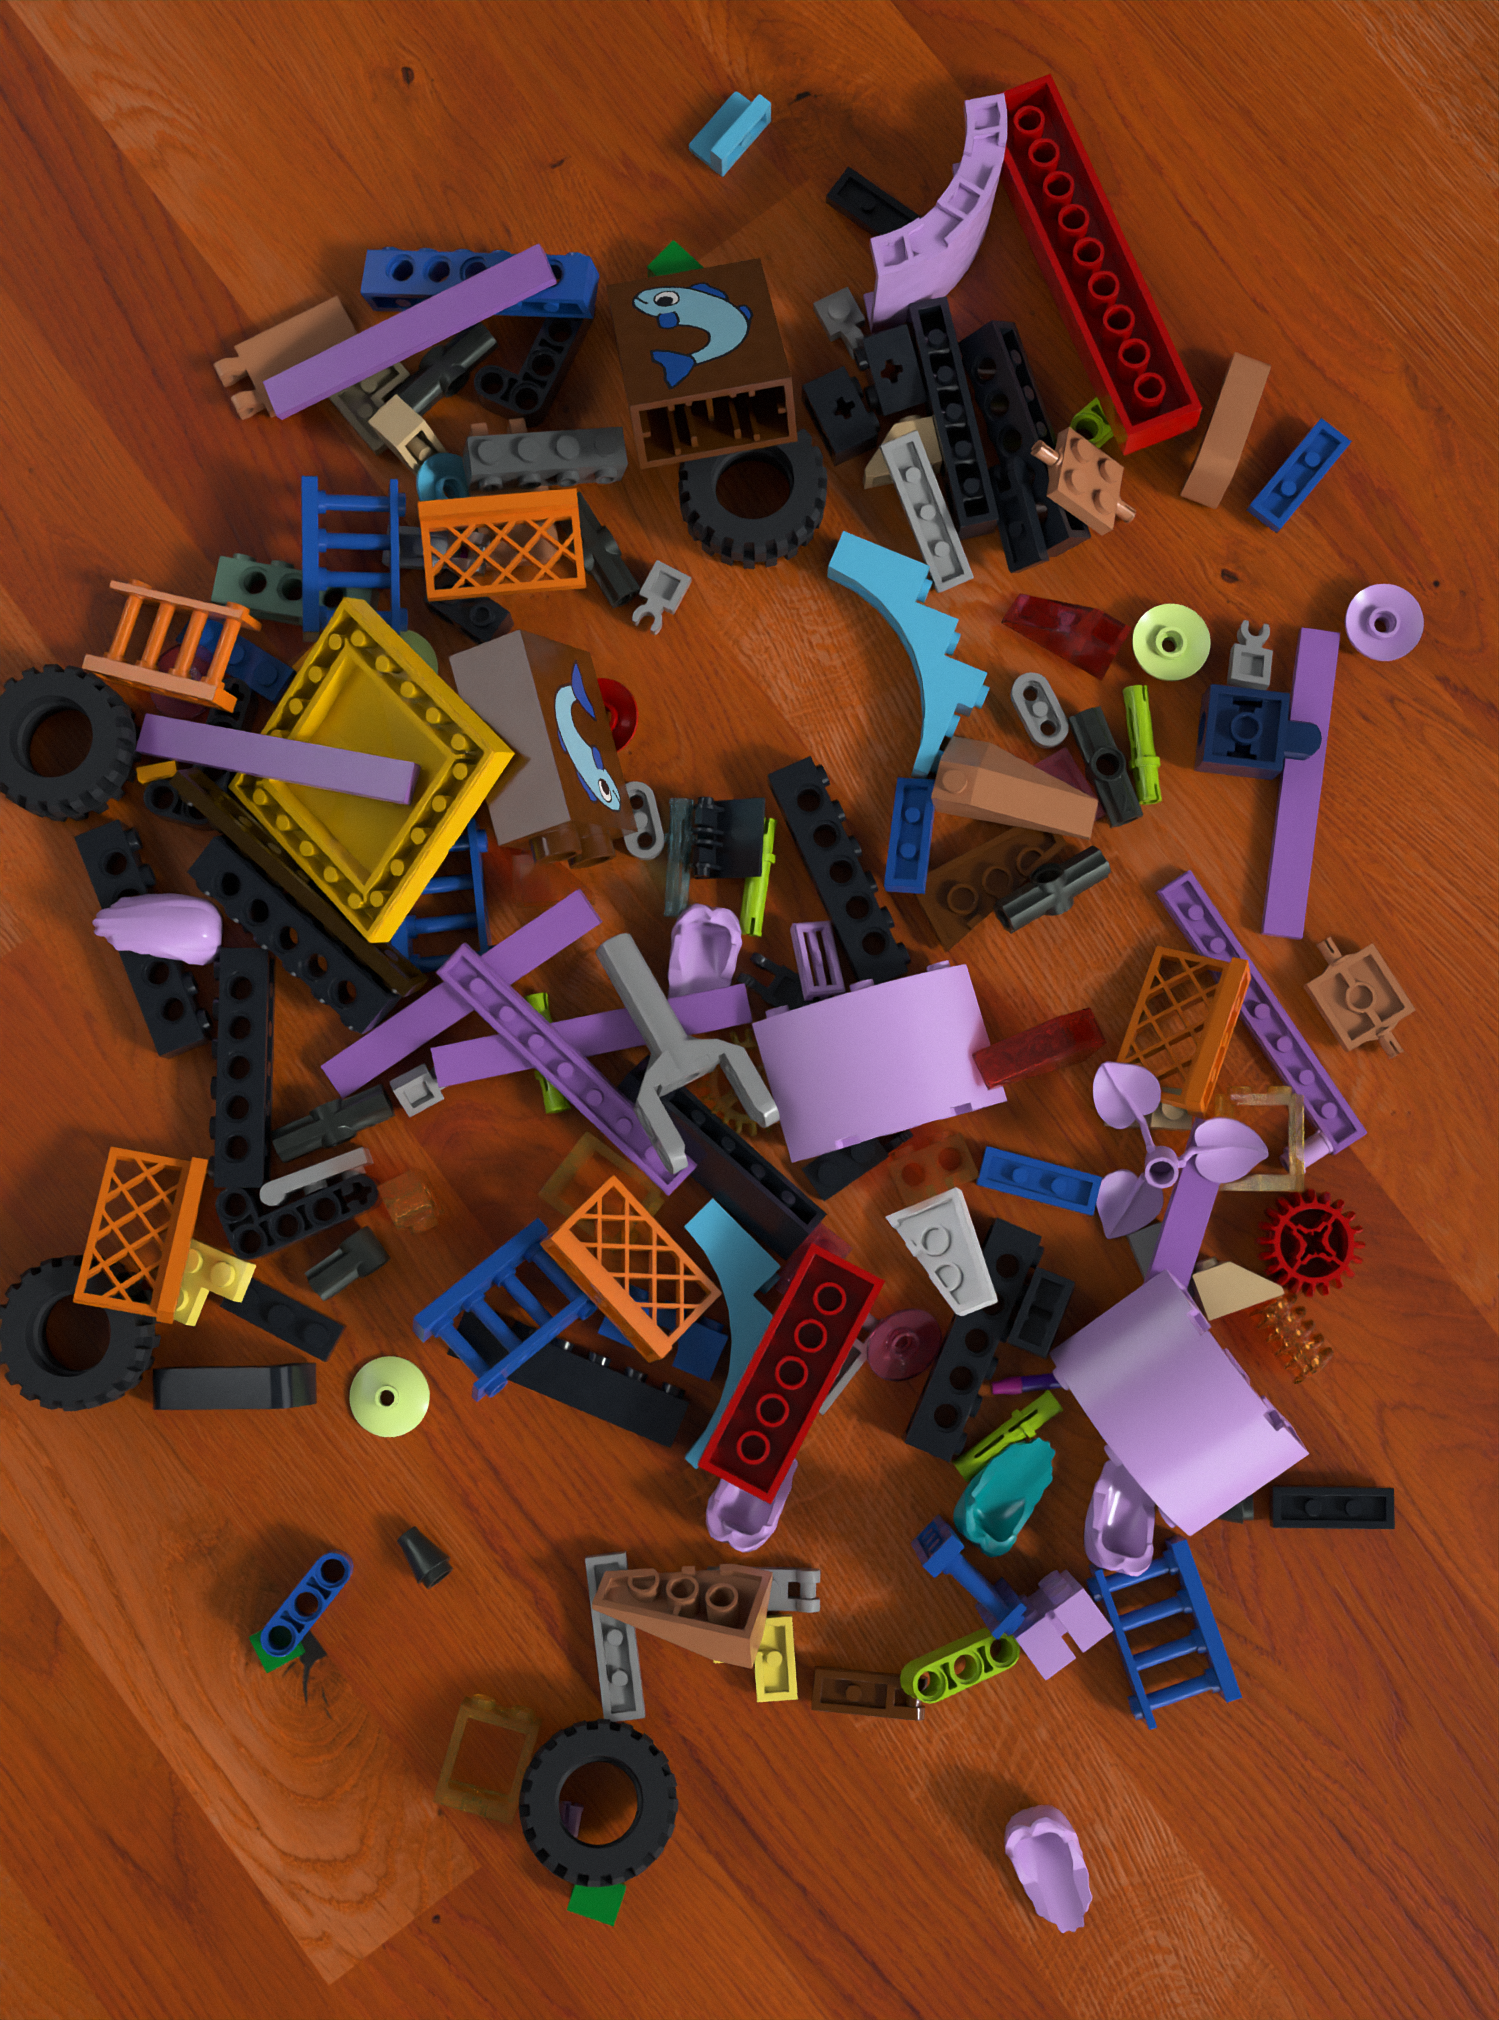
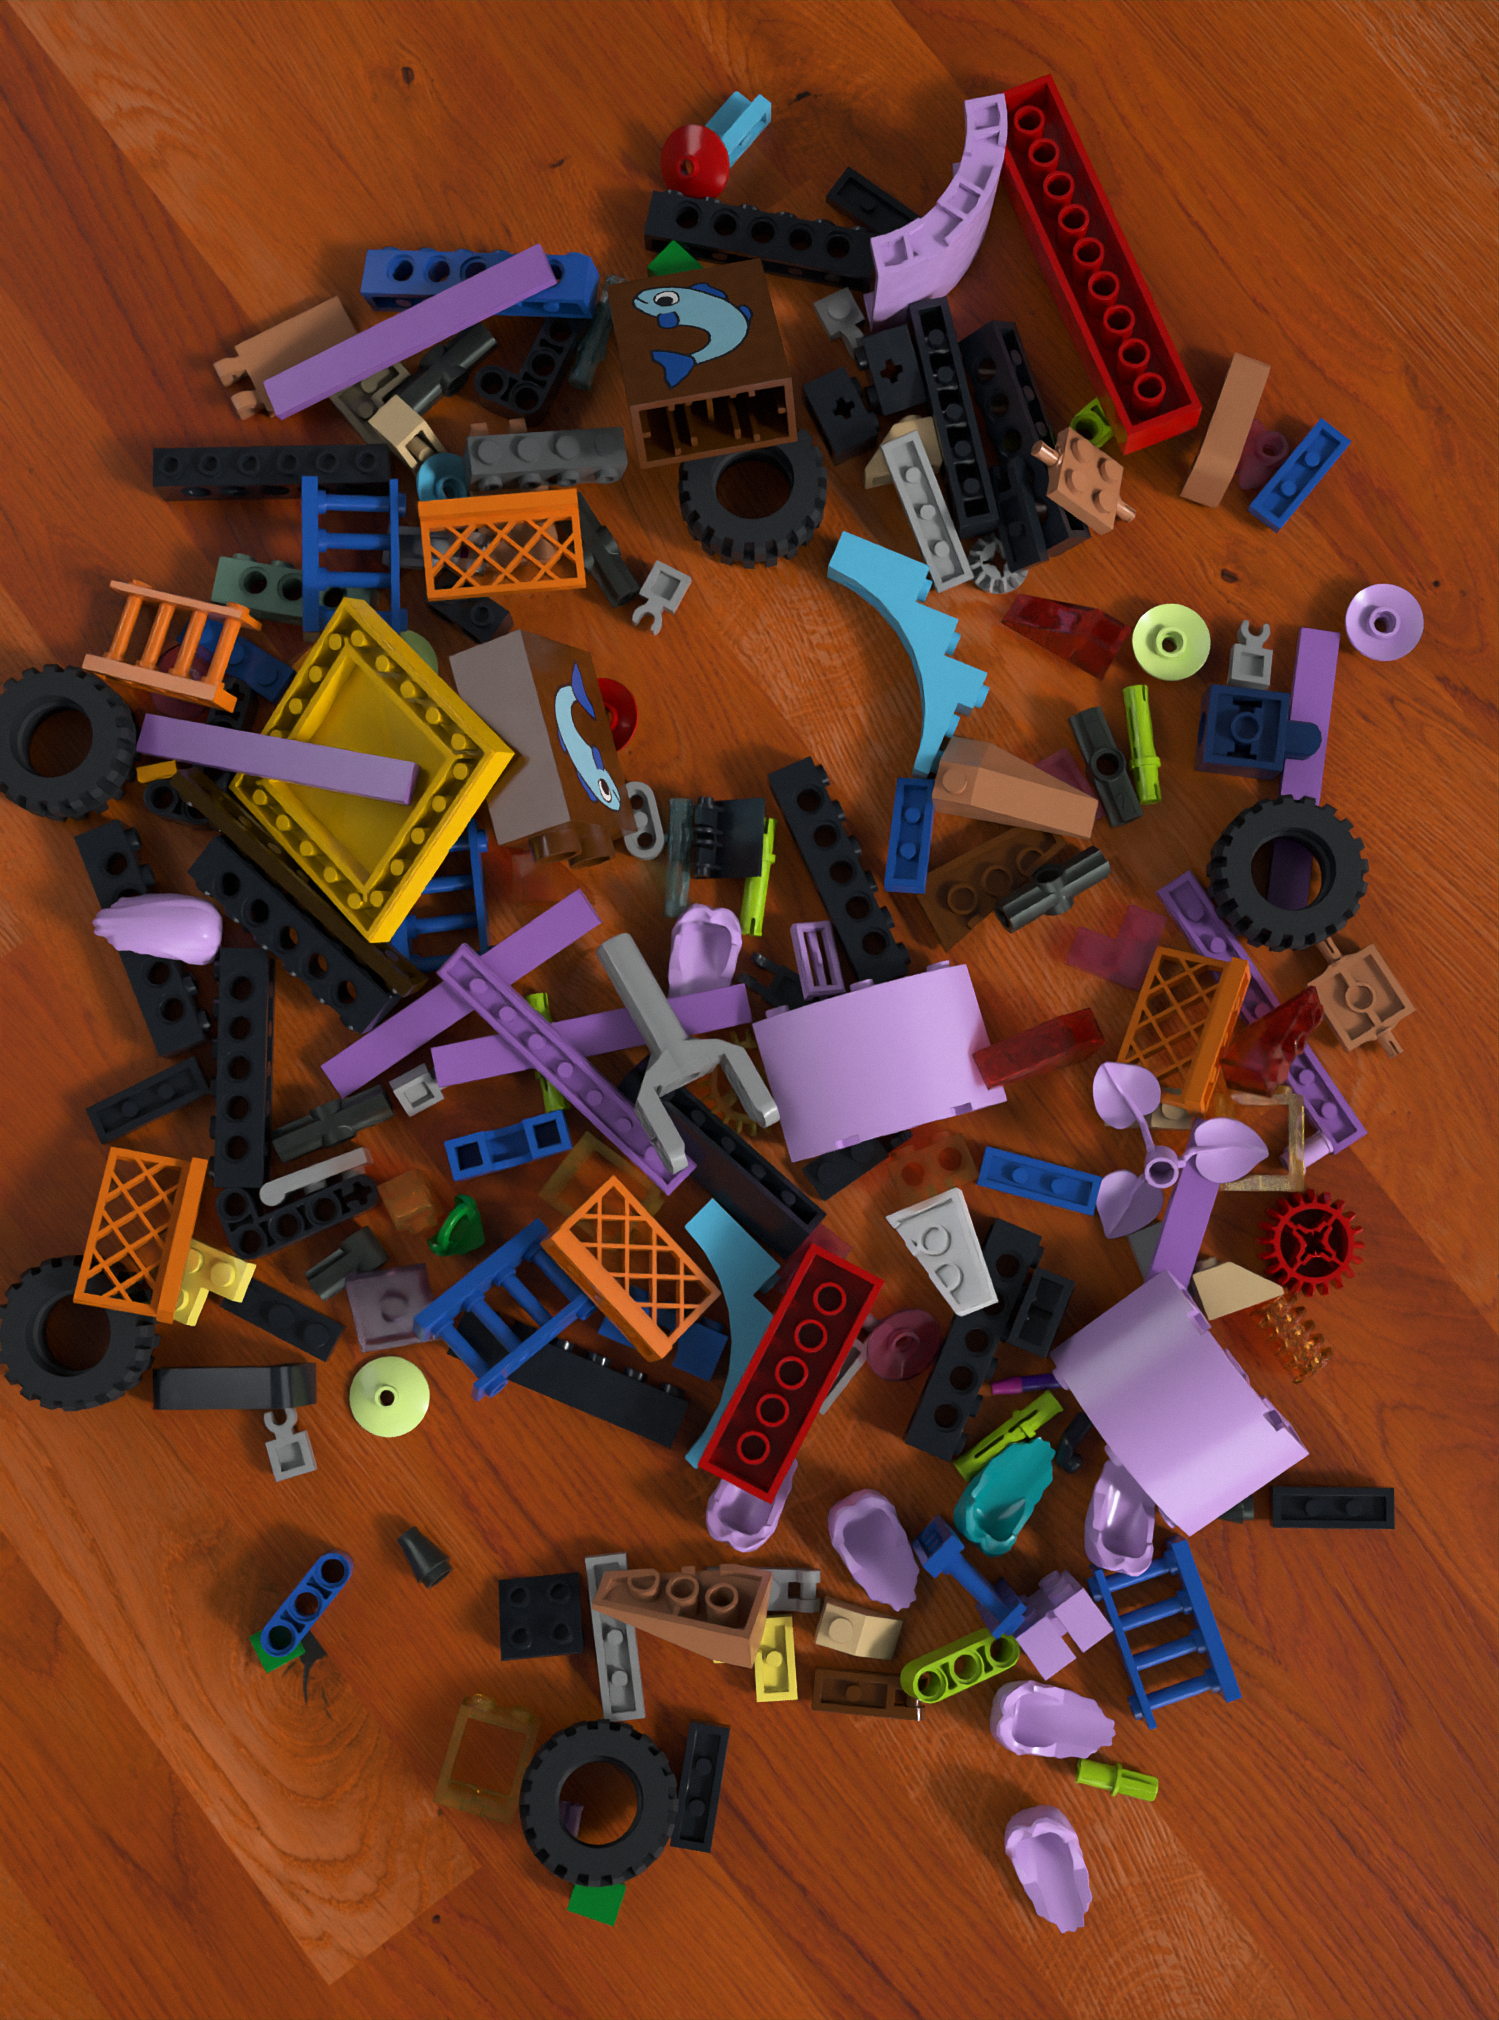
(149, 1100): none -> black plate
(270, 471): none -> black brick
(290, 1451): none -> light grey plate
(386, 1303): none -> tile
(460, 1231): none -> green piece
(509, 1146): none -> blue arch
(540, 1616): none -> black hinge
(592, 347): none -> clear light blue pin
(700, 1785): none -> black plate
(707, 157): none -> red dish
(777, 255): none -> black brick
(857, 1630): none -> tan slope
(874, 1547): none -> lavender hair
(986, 575): none -> light grey gear
(1040, 711): light grey plate -> none
(1048, 1721): none -> lavender hair
(1069, 1442): none -> black arm
(1116, 1779): none -> lime axle
(1119, 959): none -> clear pink plate
(1254, 465): none -> clear pink plate
(1265, 1049): none -> clear red slope
(1328, 842): none -> black tyre

